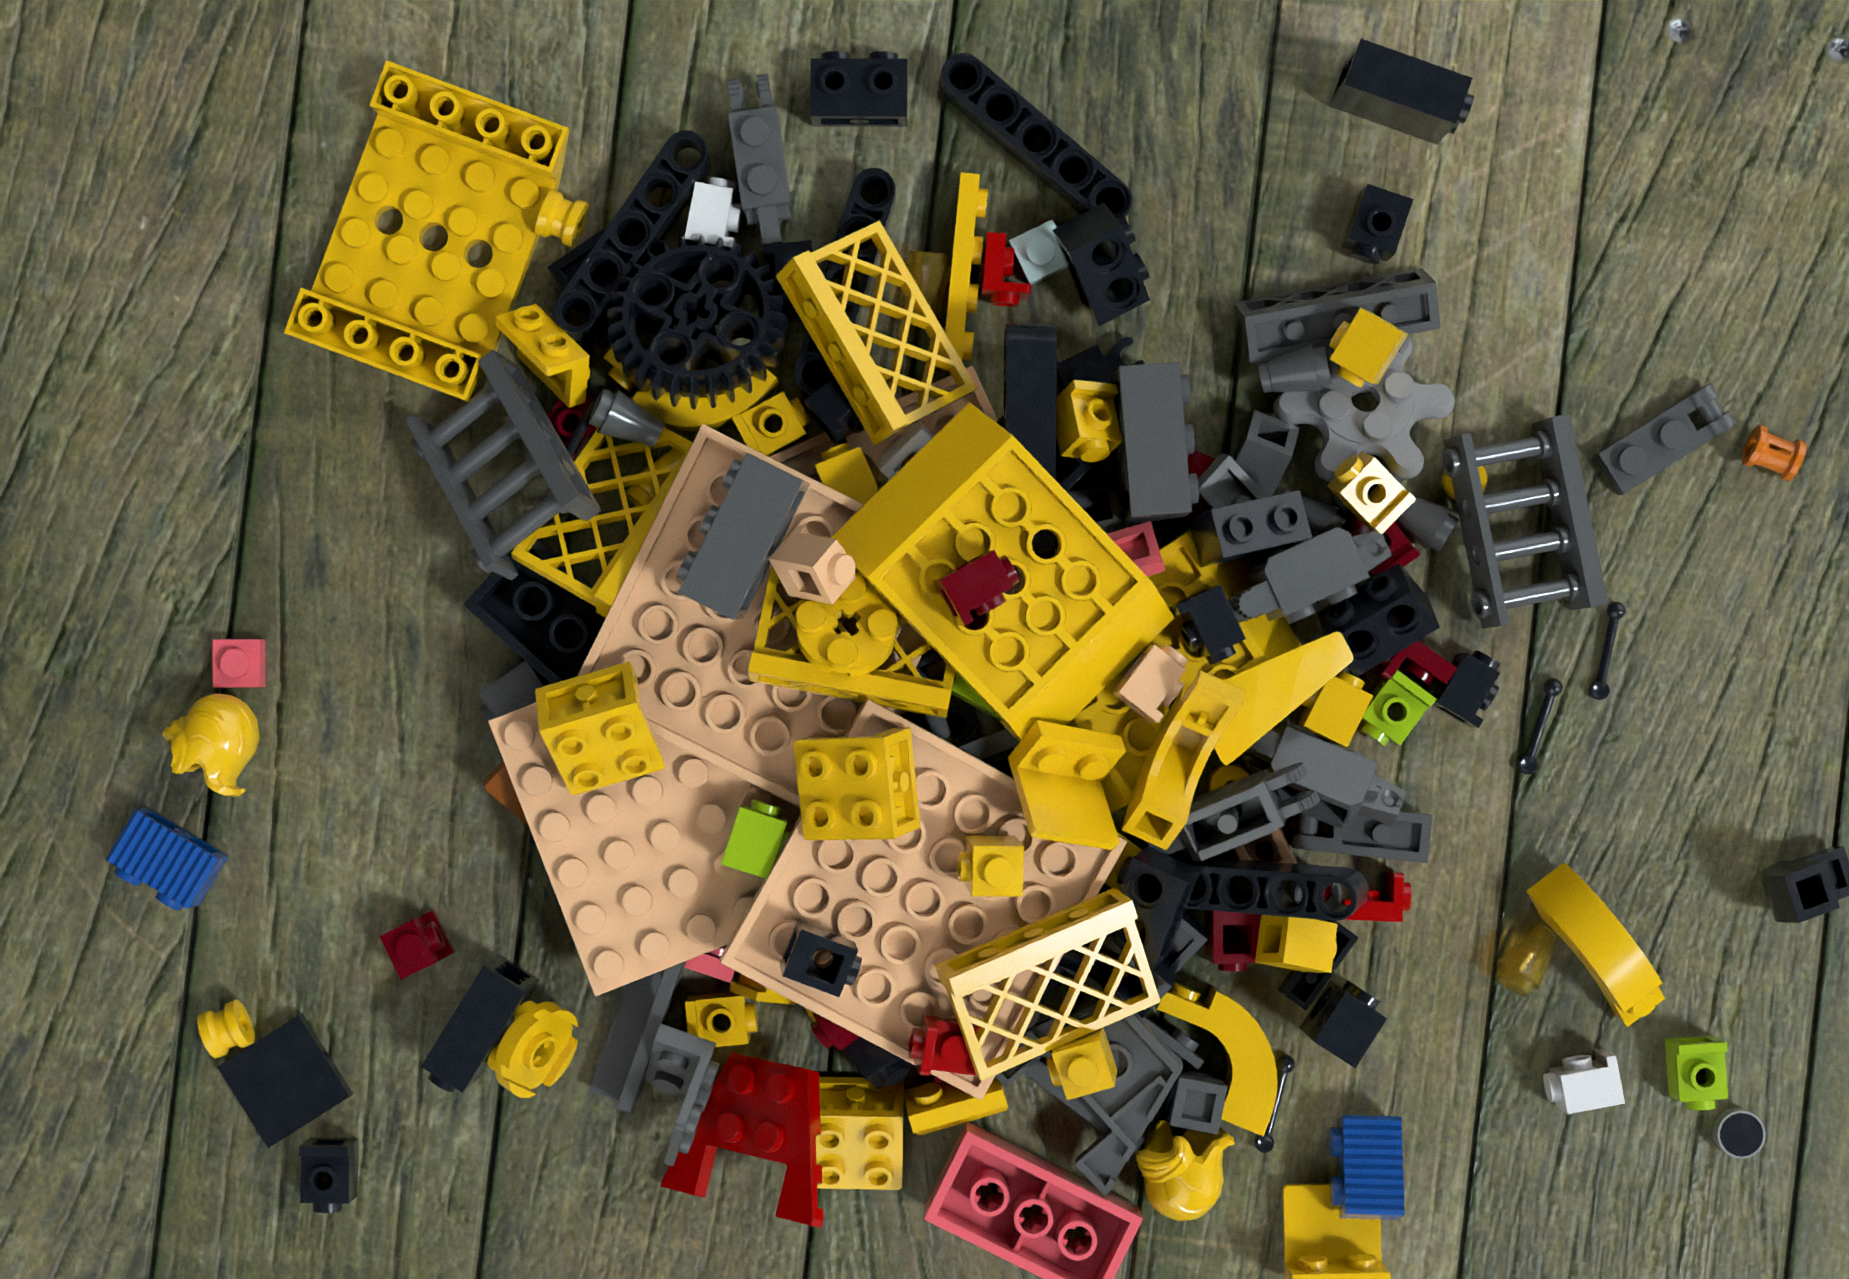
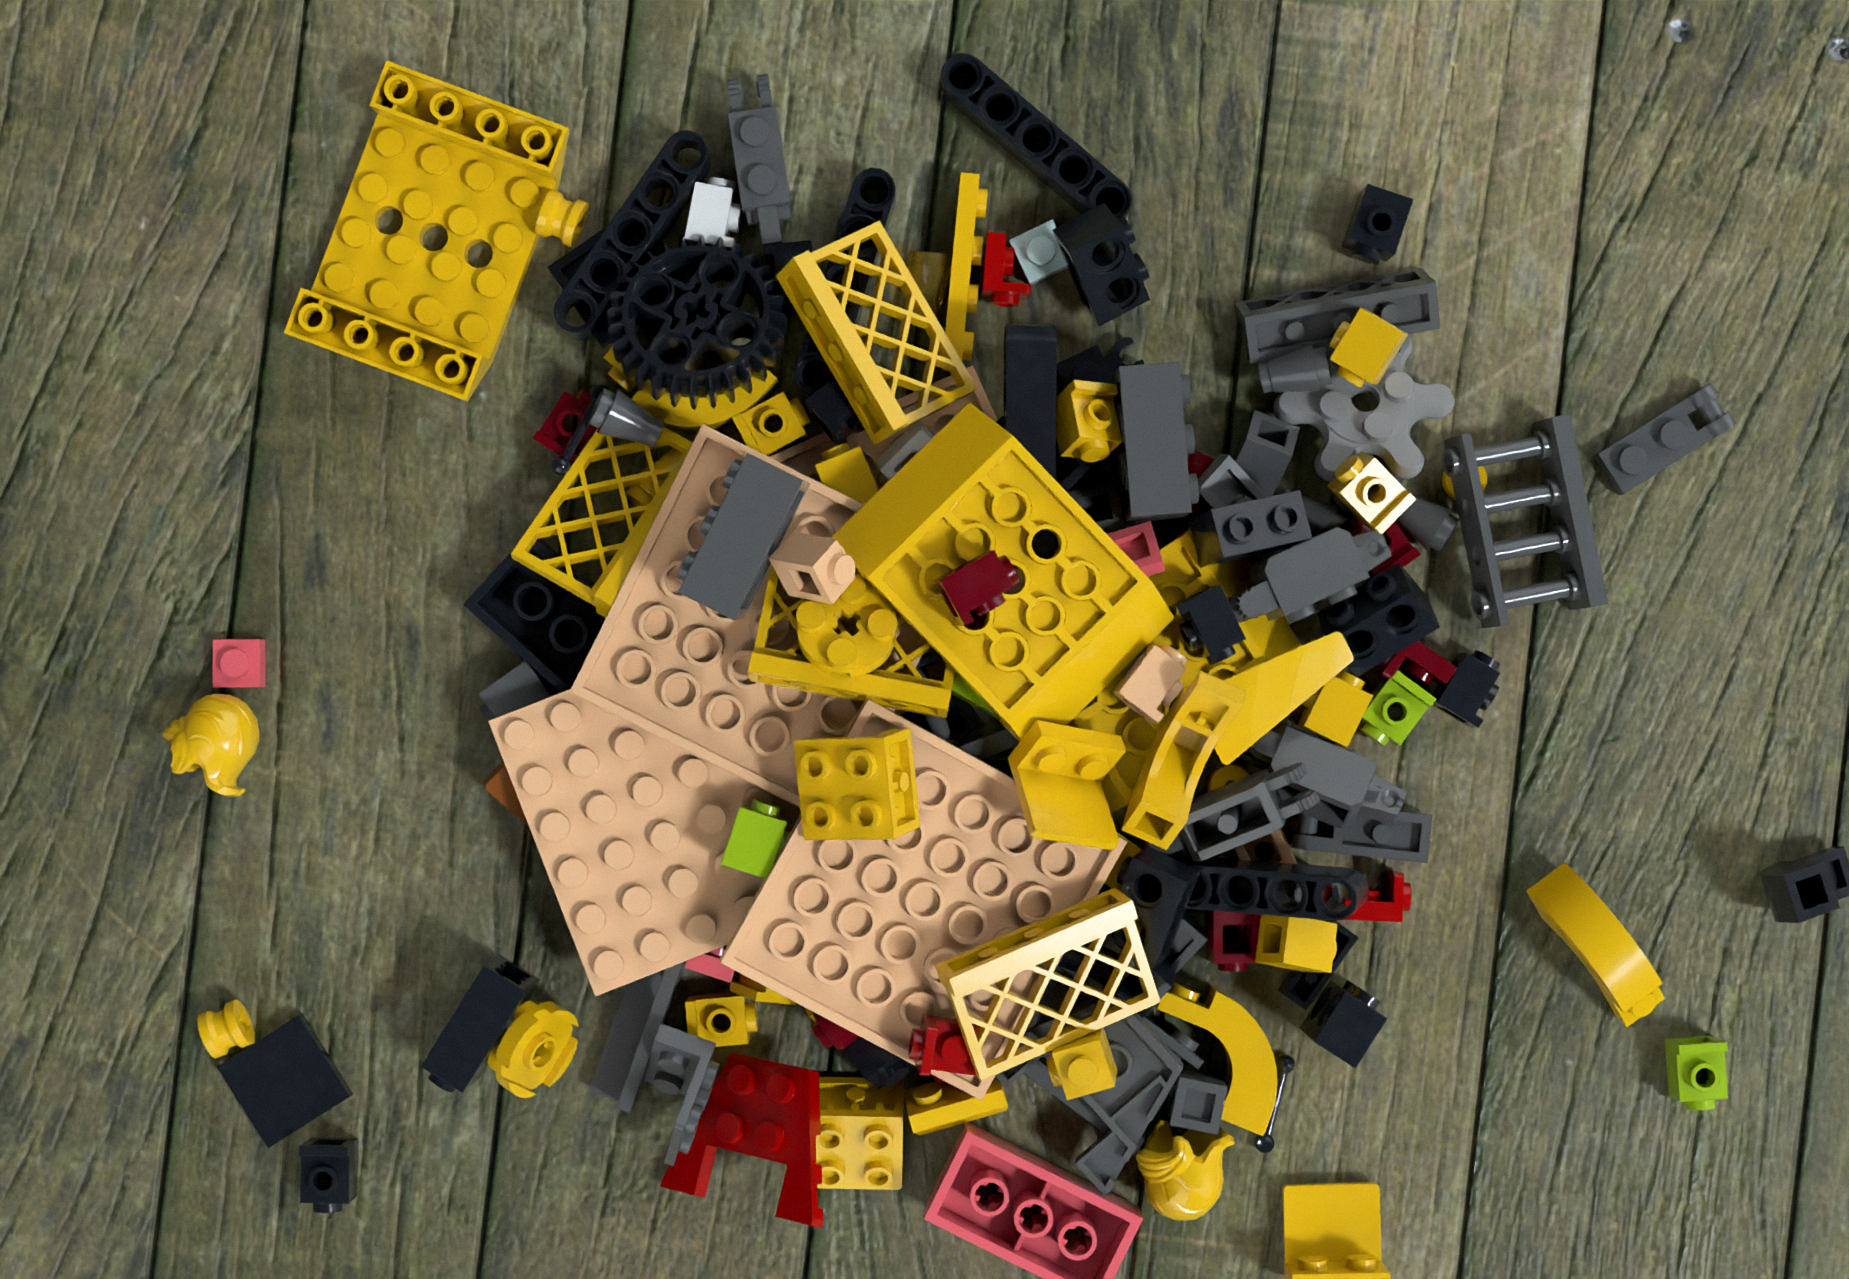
(165, 859): blue brick -> none
(417, 944): dark red brick -> none
(545, 458): dark grey fence -> none
(548, 352): yellow bracket -> none
(597, 729): yellow bracket -> none
(828, 977): black brick -> none
(859, 90): black brick -> none
(992, 866): yellow brick -> none
(1368, 1167): blue brick -> none
(1402, 92): black brick -> none
(1527, 763): black hinge -> none
(1527, 961): clear yellow cone -> none
(1585, 1083): white brick -> none
(1599, 689): black hinge -> none
(1739, 1133): black tile -> none
(1773, 453): orange bush -> none

